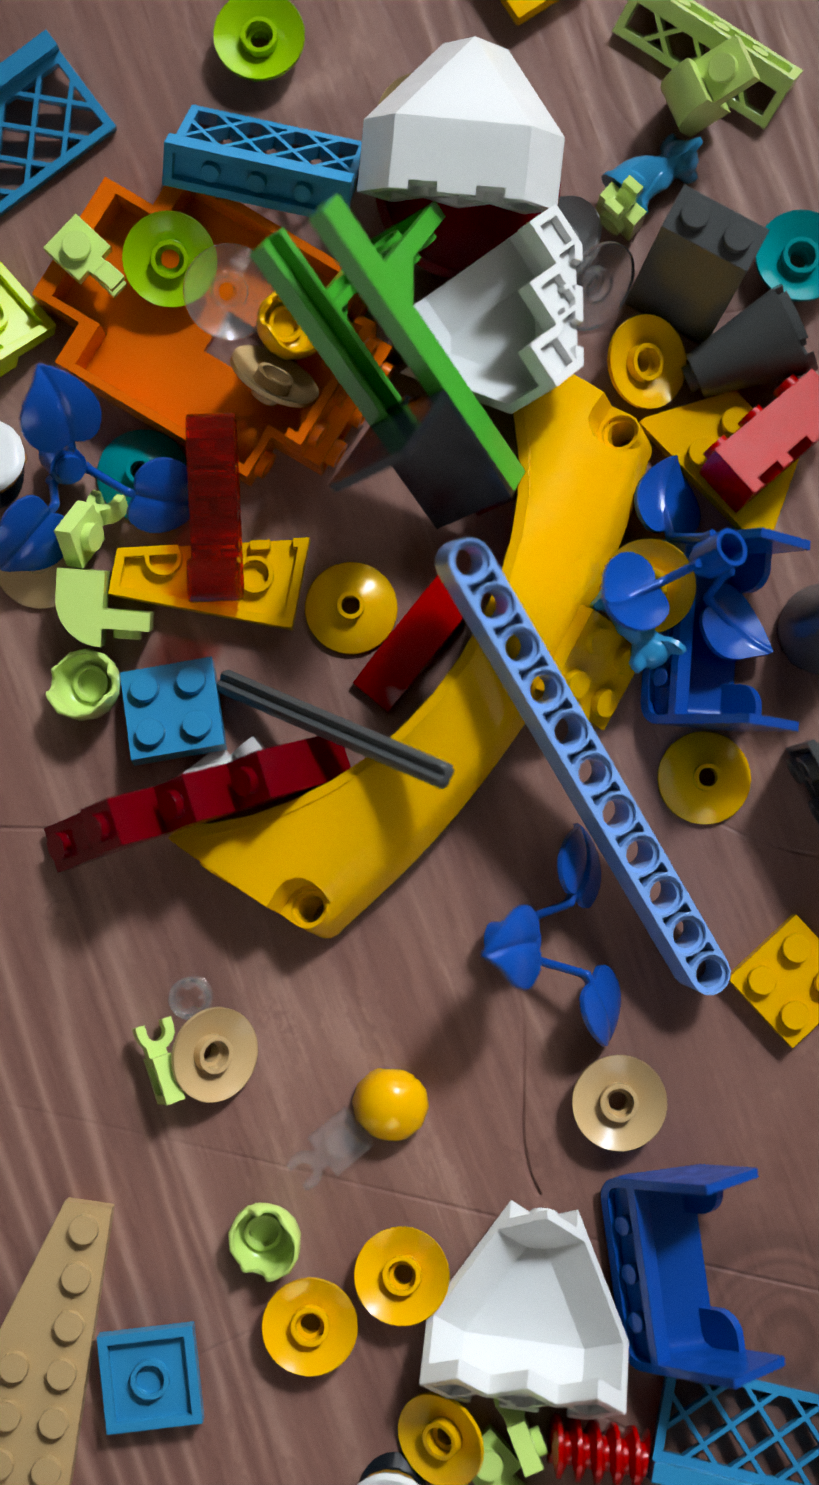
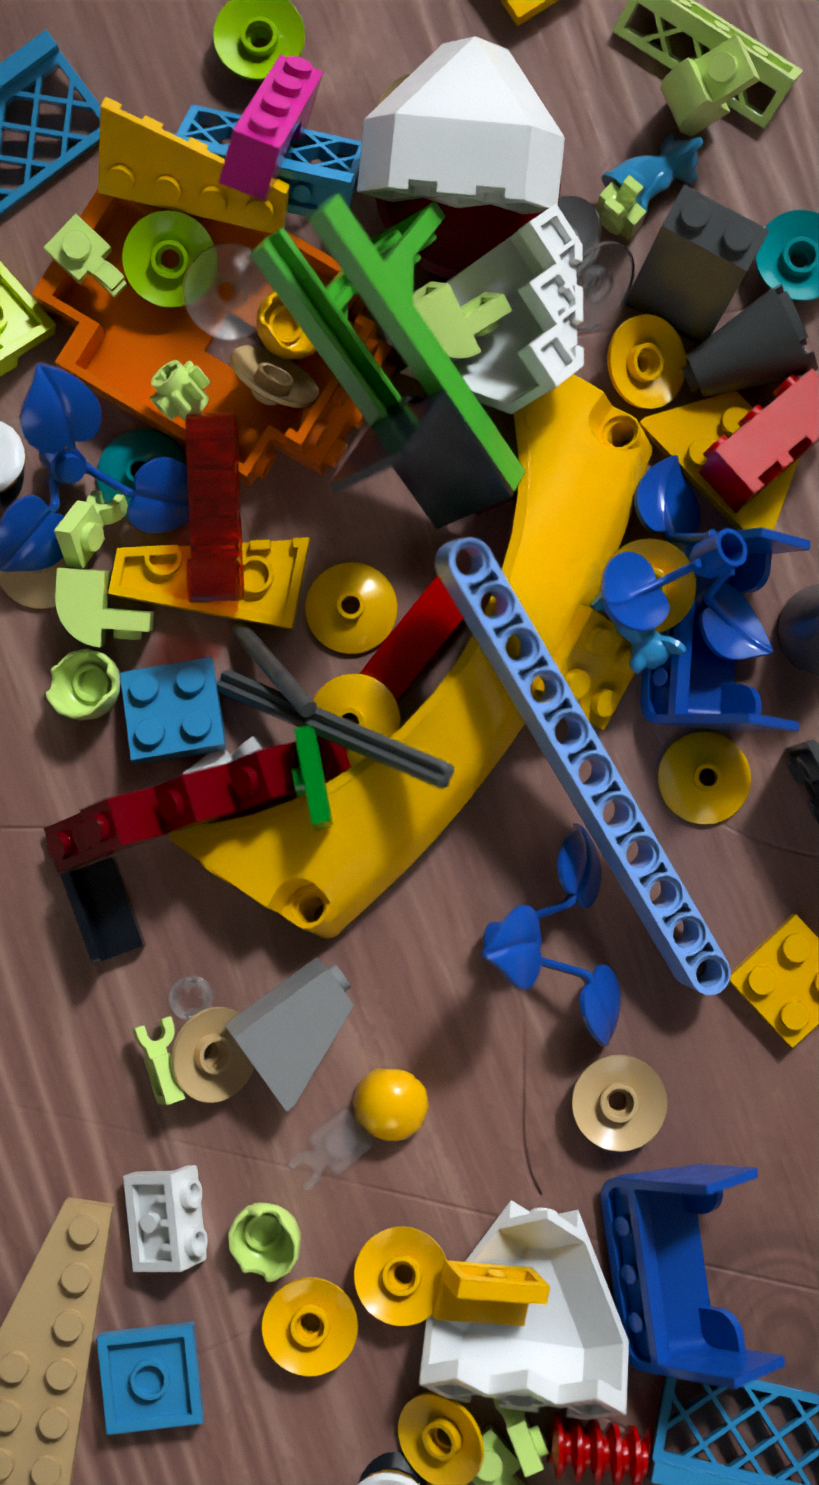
(103, 910): none -> black panel
(165, 1219): none -> white bracket
(175, 174): none -> yellow wing
(180, 389): none -> yellowish green gear
(268, 124): none -> dark pink arch
(274, 669): none -> flat silver bar
(293, 1028): none -> light grey slope
(310, 778): none -> green plate
(366, 699): none -> yellow dish
(458, 325): none -> yellowish green brick
(488, 1293): none -> yellow panel

